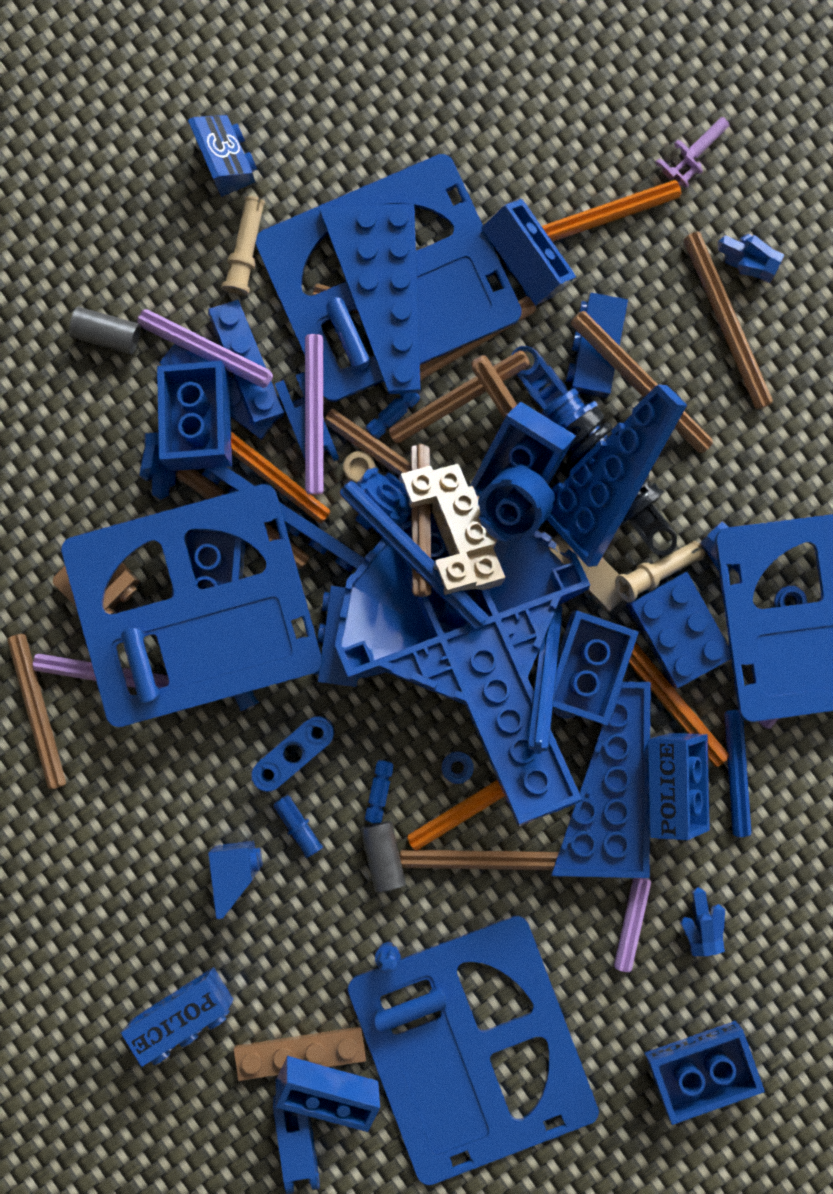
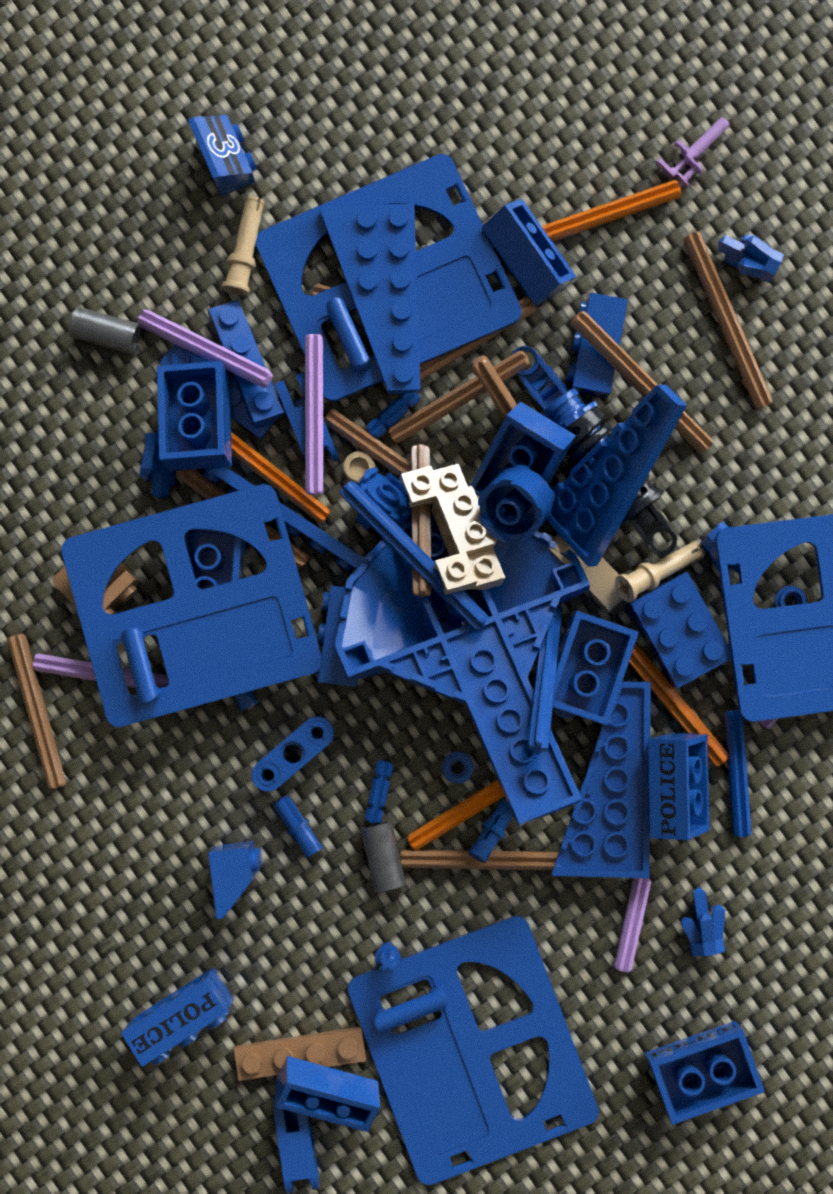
(492, 832): none -> blue pin

